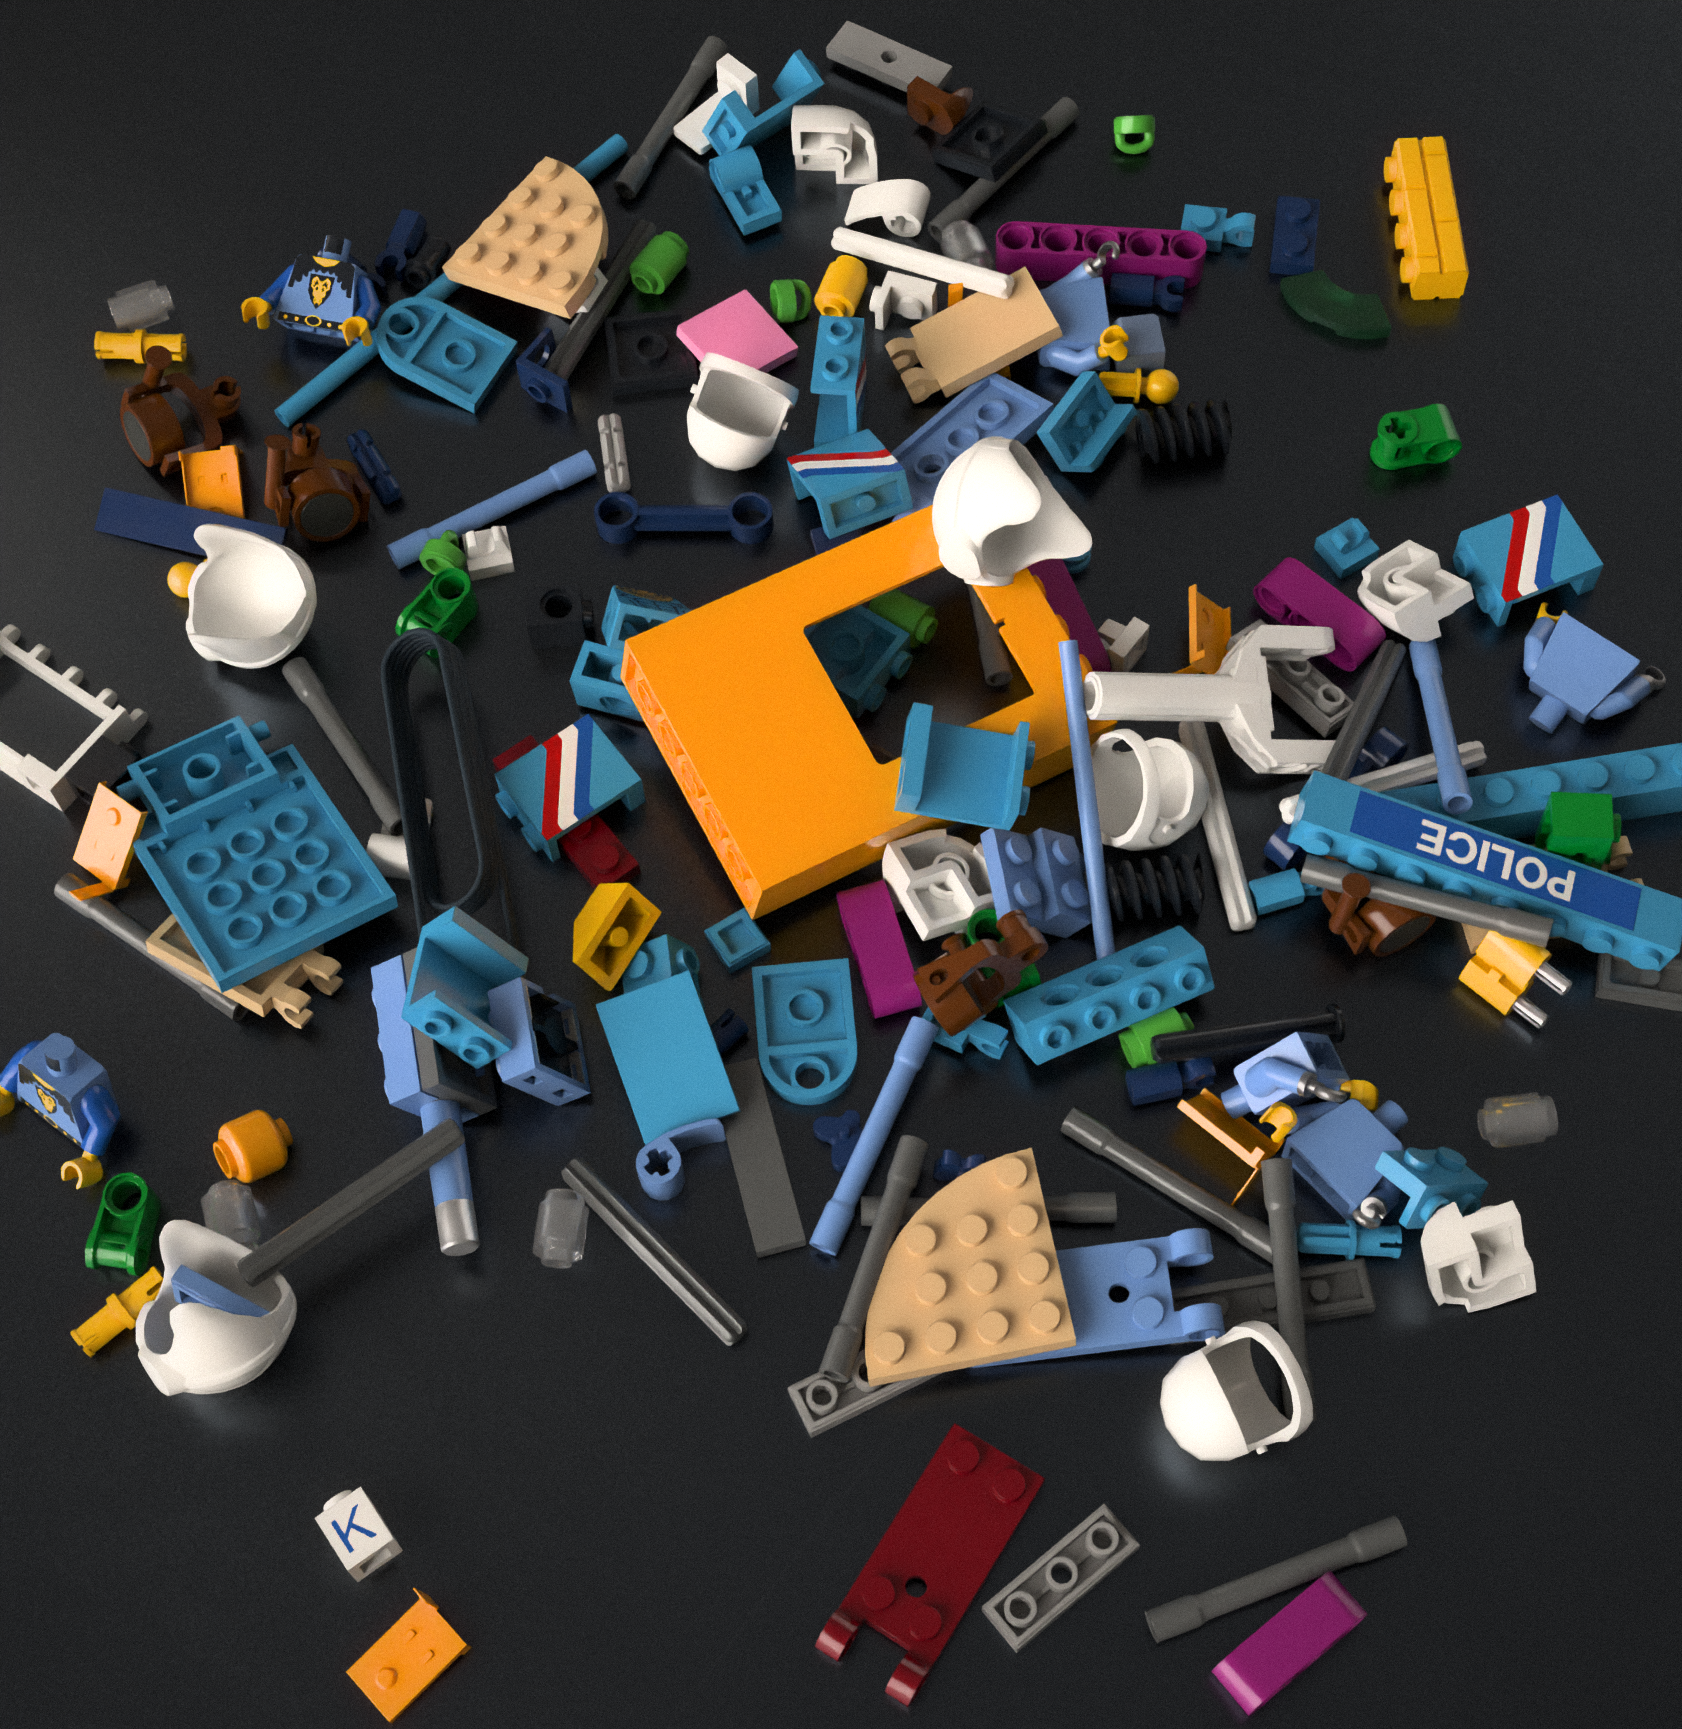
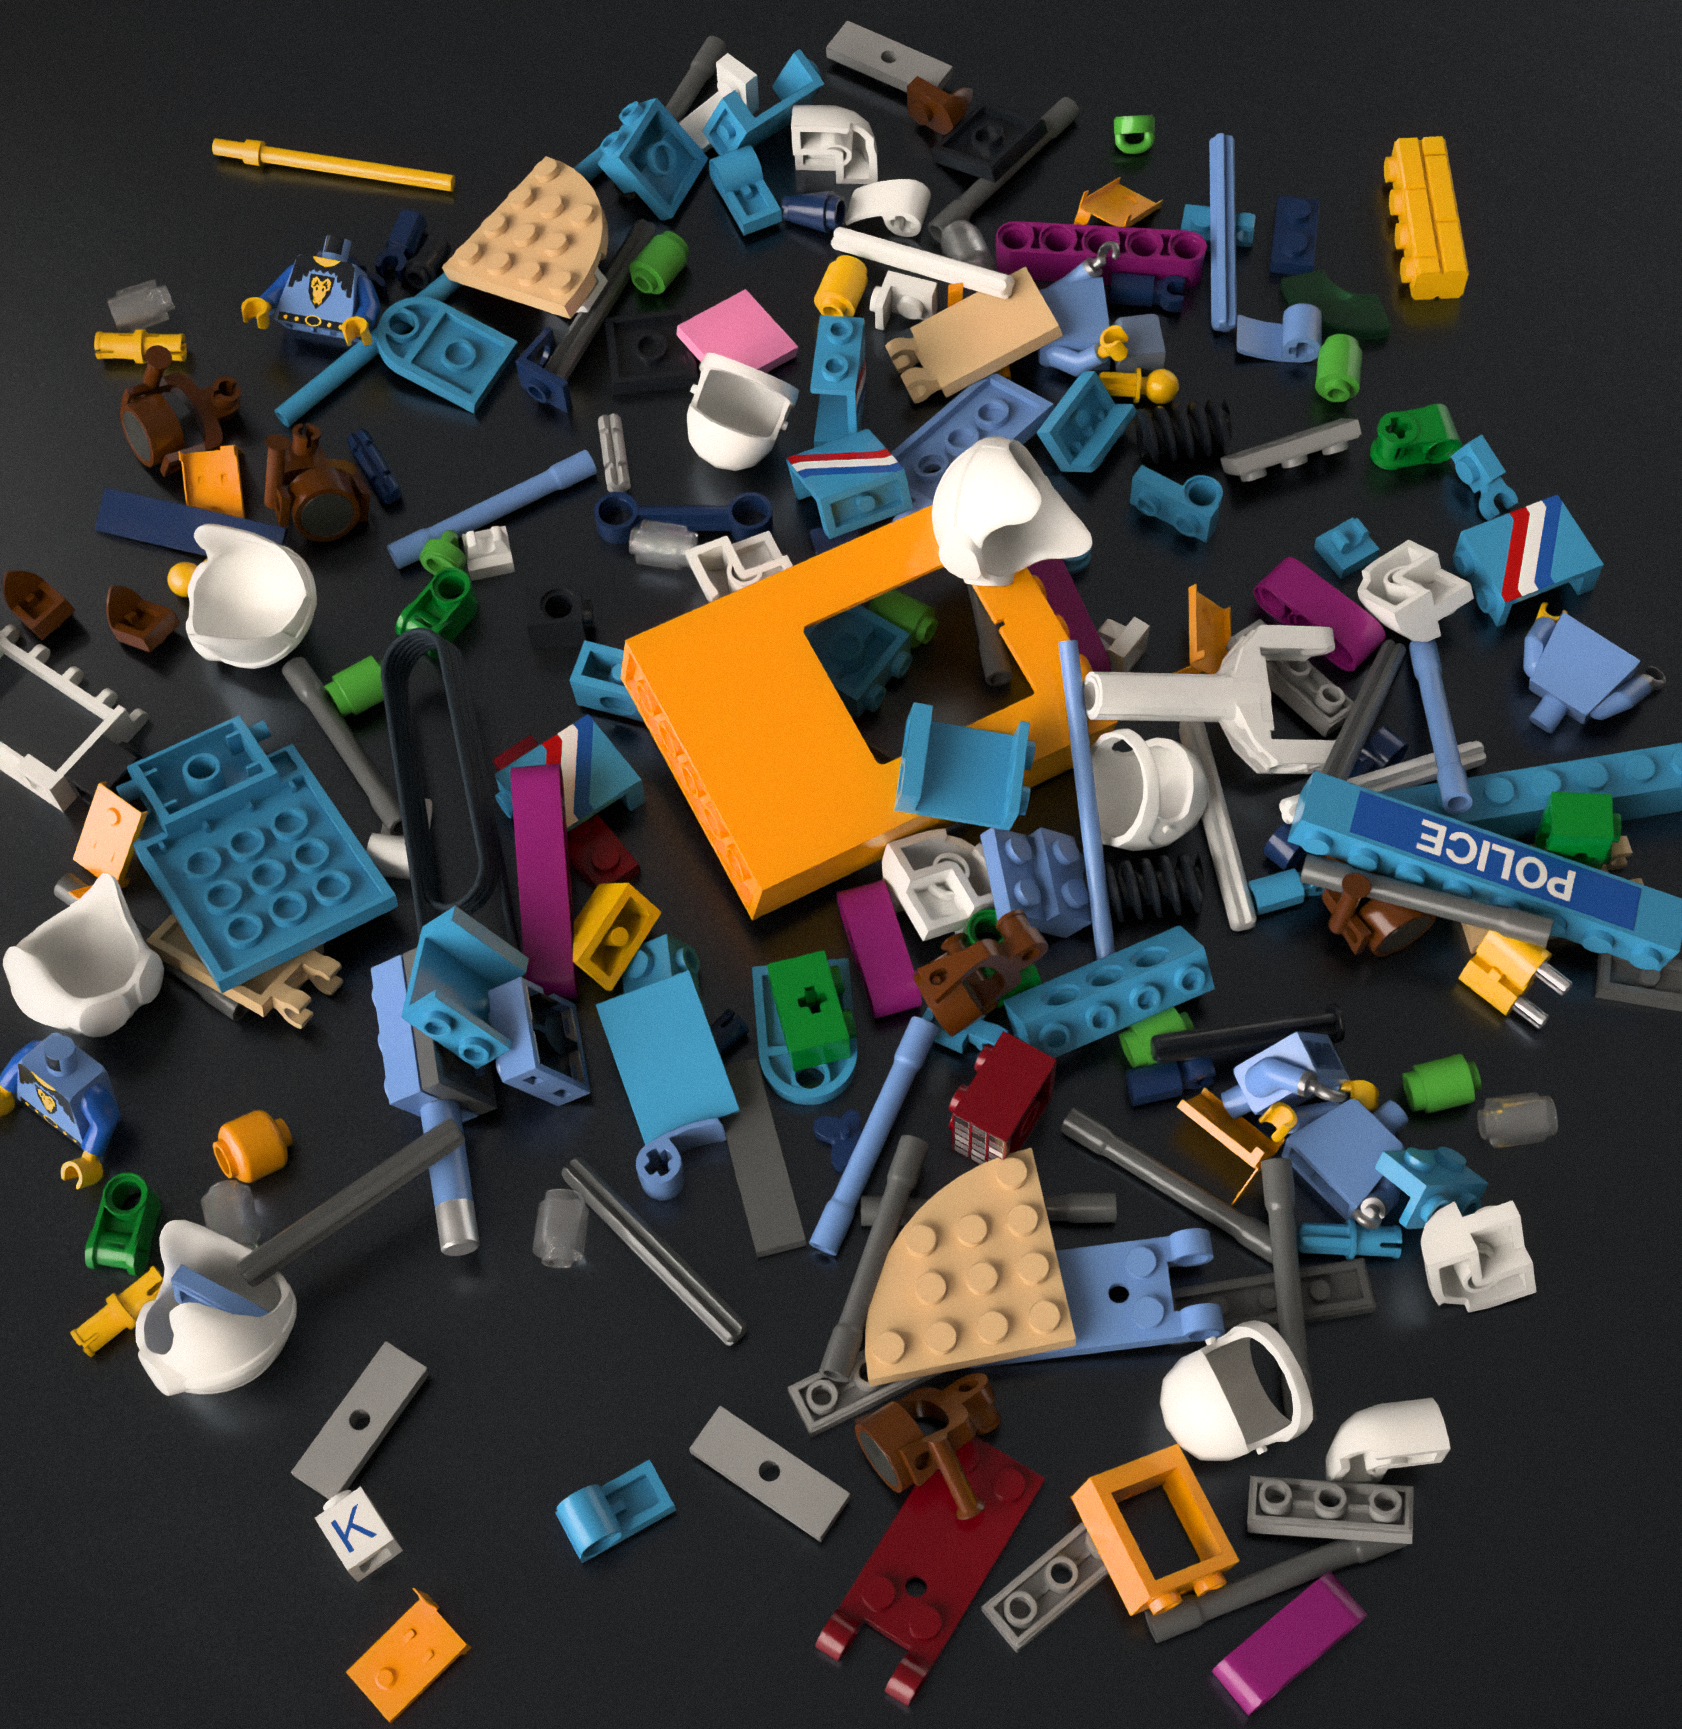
(35, 602): none -> reddish brown plate
(85, 965): none -> white piece
(138, 620): none -> reddish brown plate
(257, 153): none -> yellow bar
(356, 687): none -> bright green brick
(378, 1394): none -> light grey tile
(544, 878): none -> magenta beam
(611, 1513): none -> dark azure plate
(636, 611): dark azure torso -> none
(652, 157): none -> dark azure plate
(661, 544): none -> clear brick
(730, 567): none -> white brick
(737, 940): dark azure tile -> none
(745, 1453): none -> light grey tile
(784, 300): bright green tile -> none
(808, 1036): none -> green brick
(815, 210): none -> dark blue cone
(907, 1457): none -> reddish brown piece
(953, 1165): dark blue piece -> none
(1002, 1101): none -> dark red brick
(1115, 205): none -> light orange piece
(1118, 1548): none -> light orange window
(1177, 503): none -> dark azure plate
(1223, 233): none -> medium blue axle
(1292, 449): none -> light grey tile
(1293, 341): none -> medium blue panel
(1339, 368): none -> bright green brick
(1358, 1512): none -> light grey tile
(1387, 1439): none -> white brick
(1441, 1084): none -> bright green brick
(1482, 472): none -> dark azure plate

